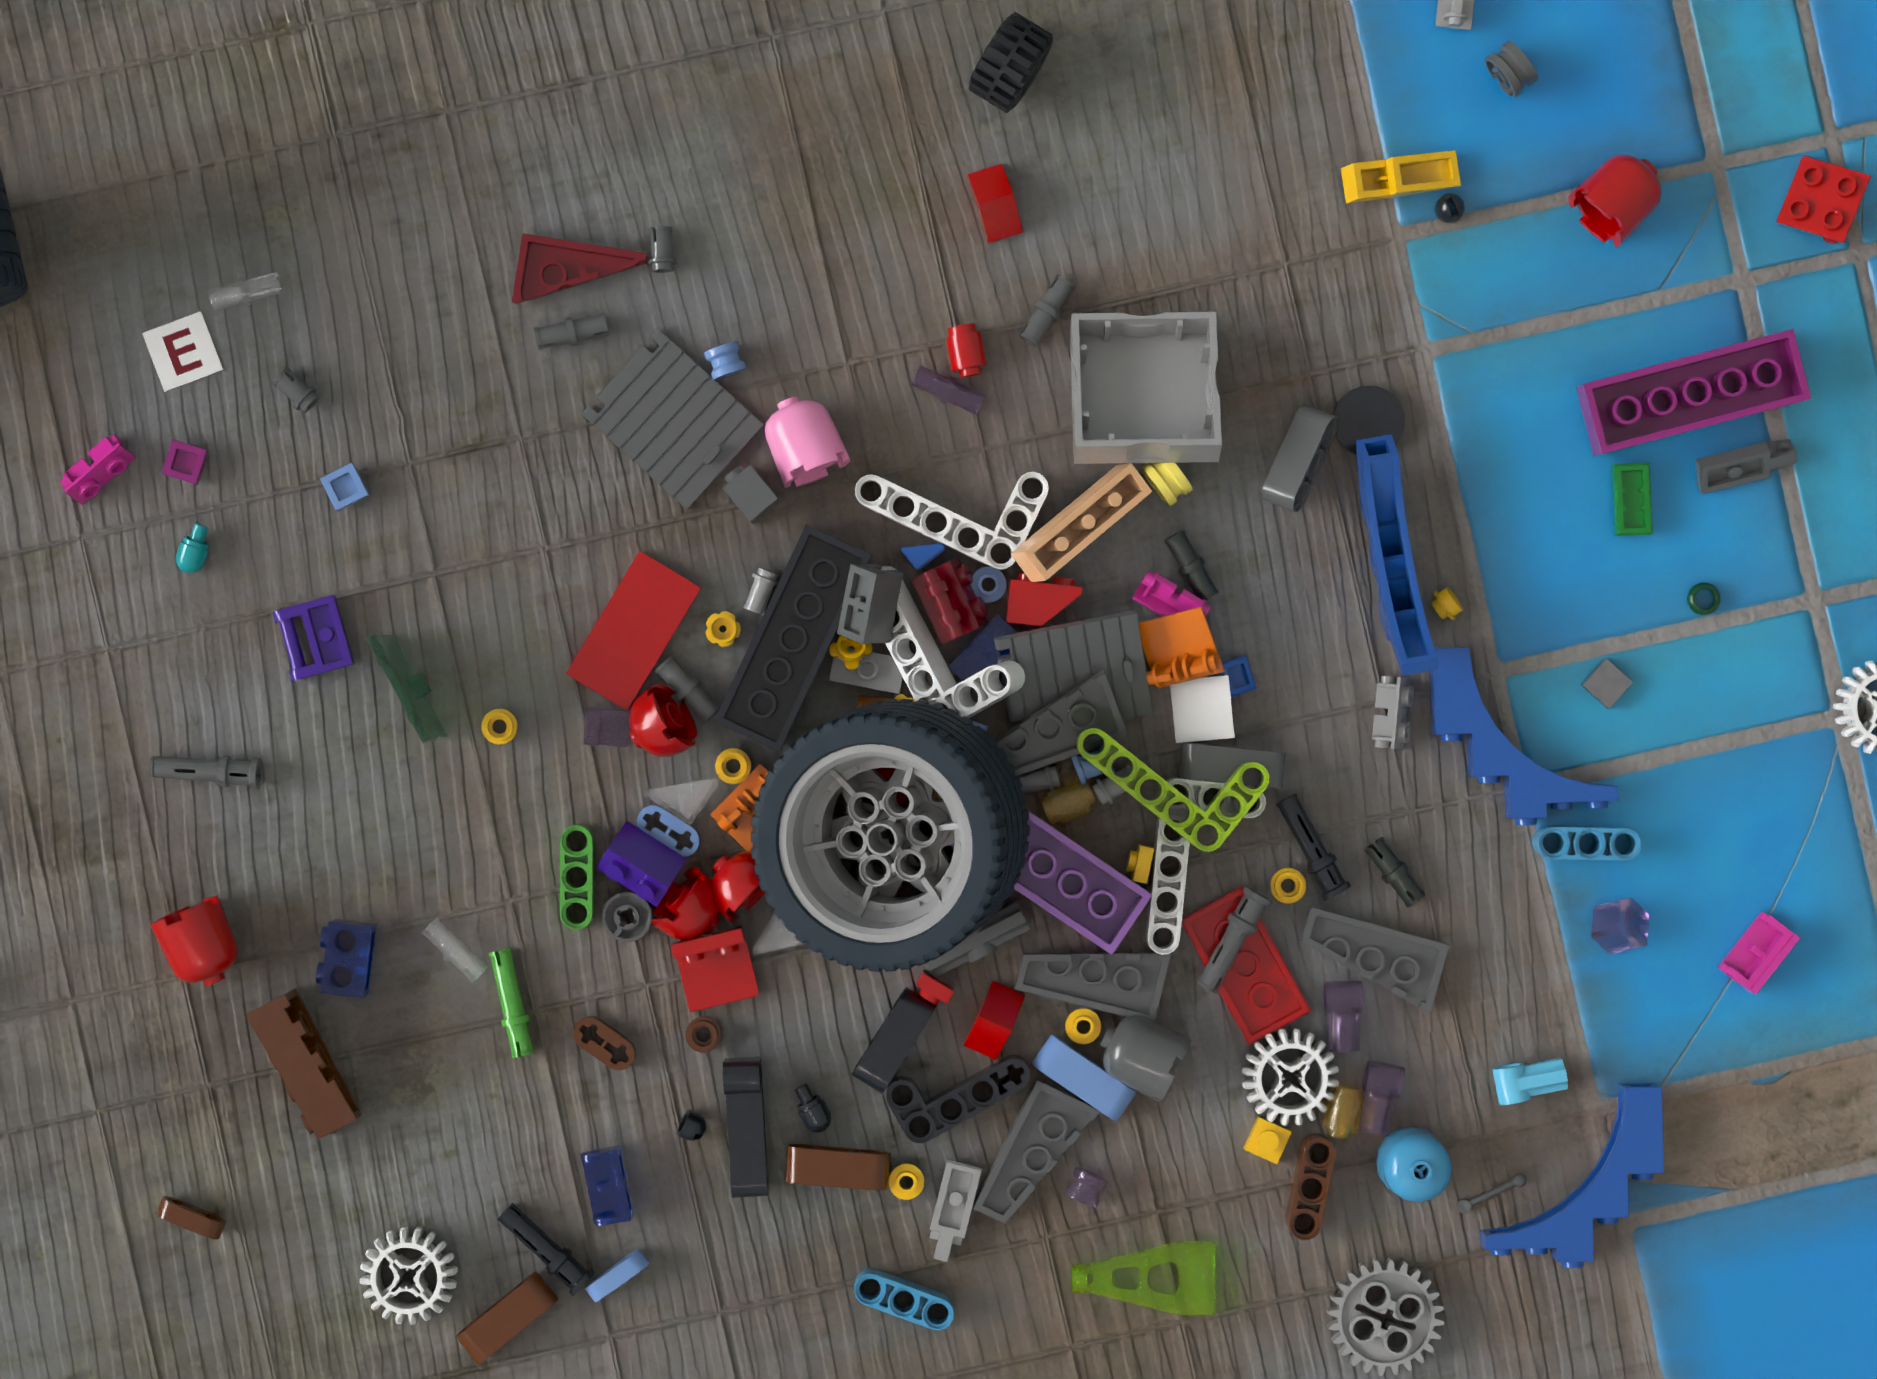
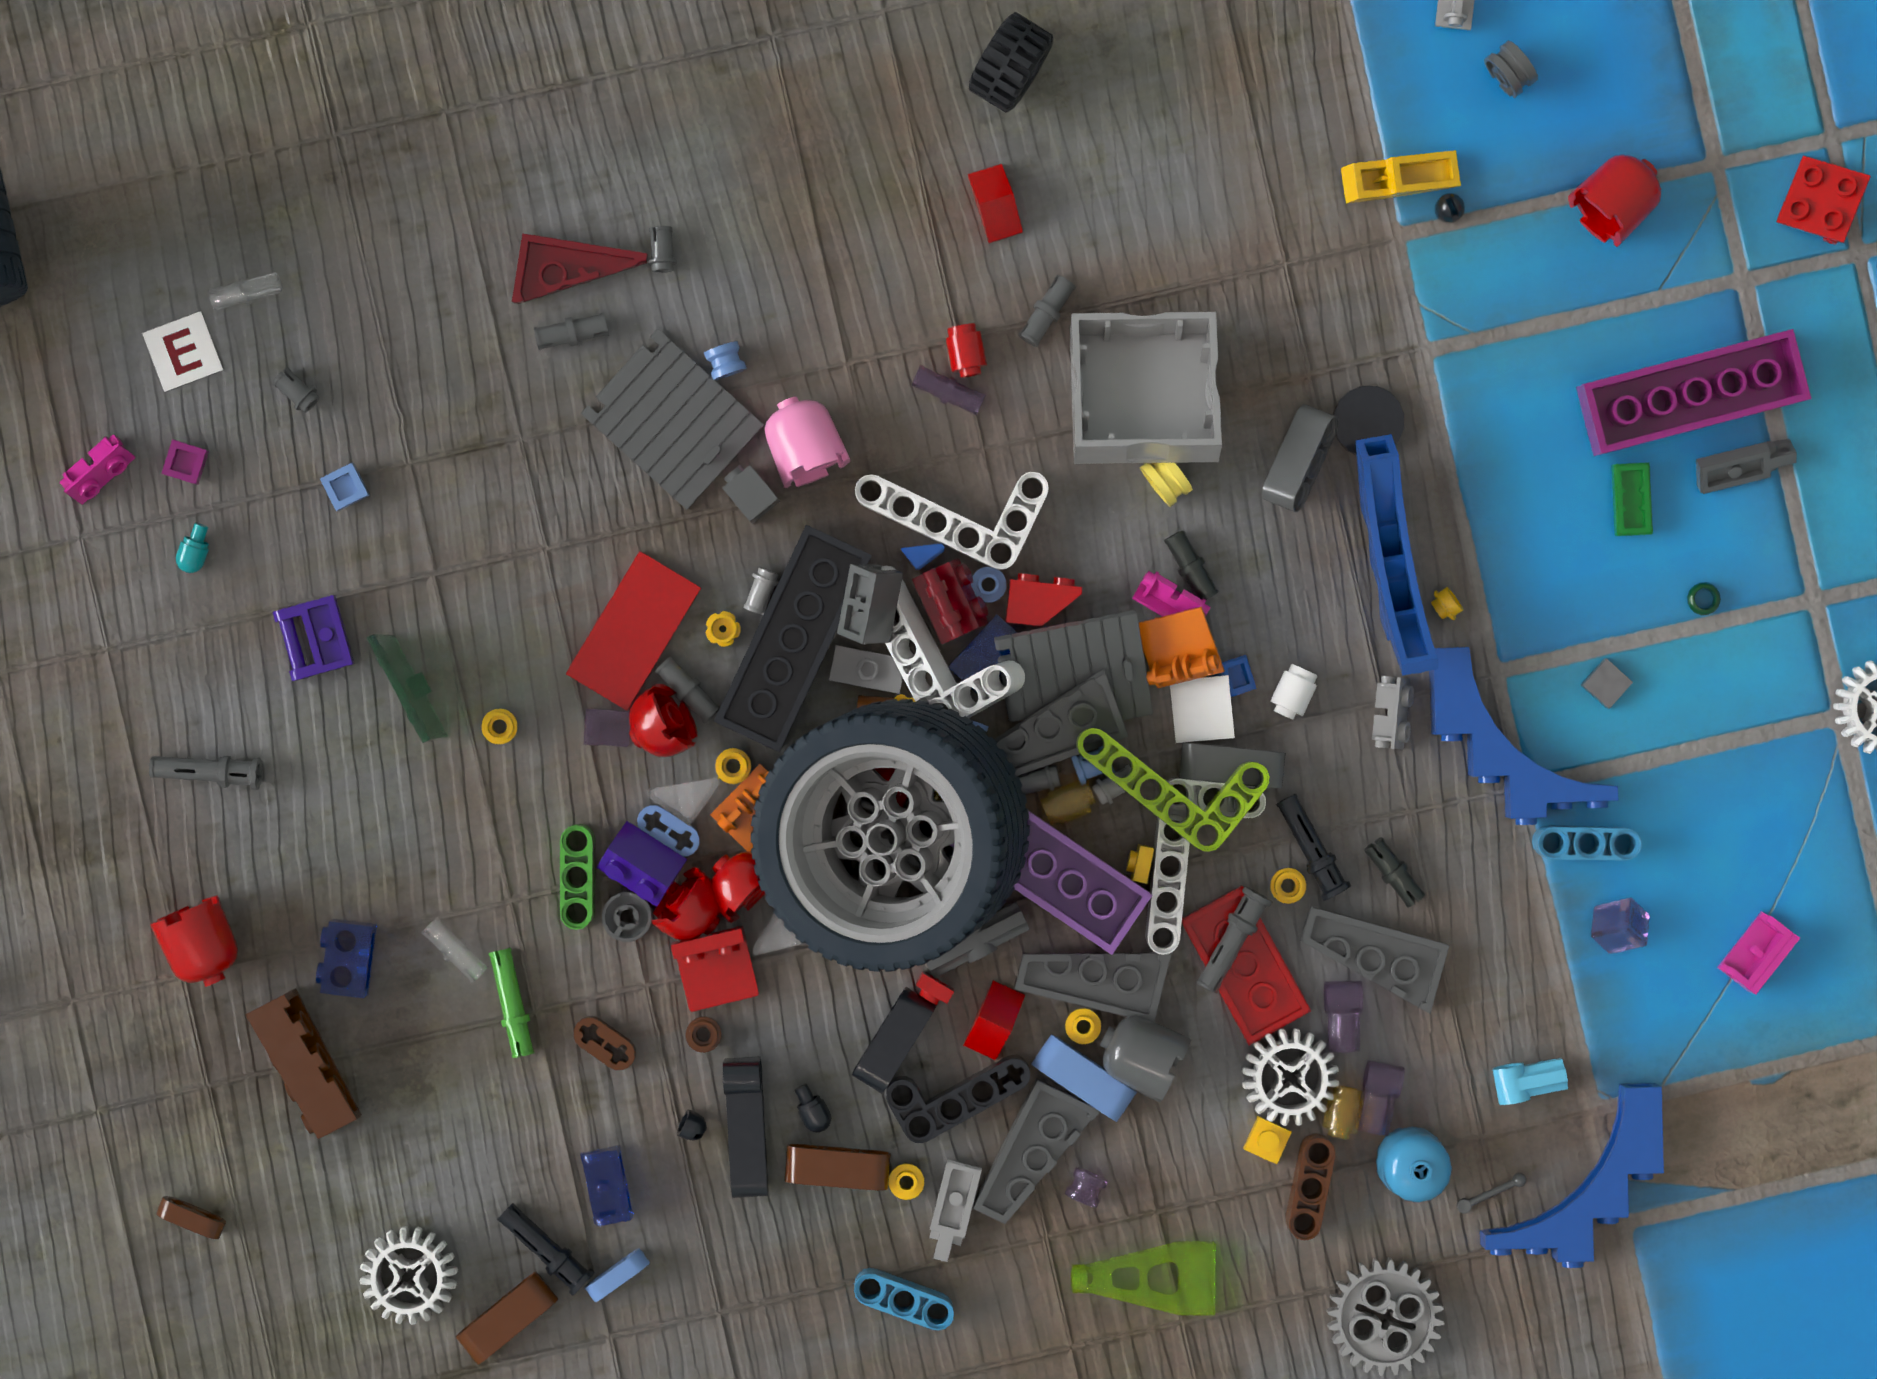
(850, 659): yellow plate -> none
(1081, 522): light nougat brick -> none
(1294, 692): none -> white brick

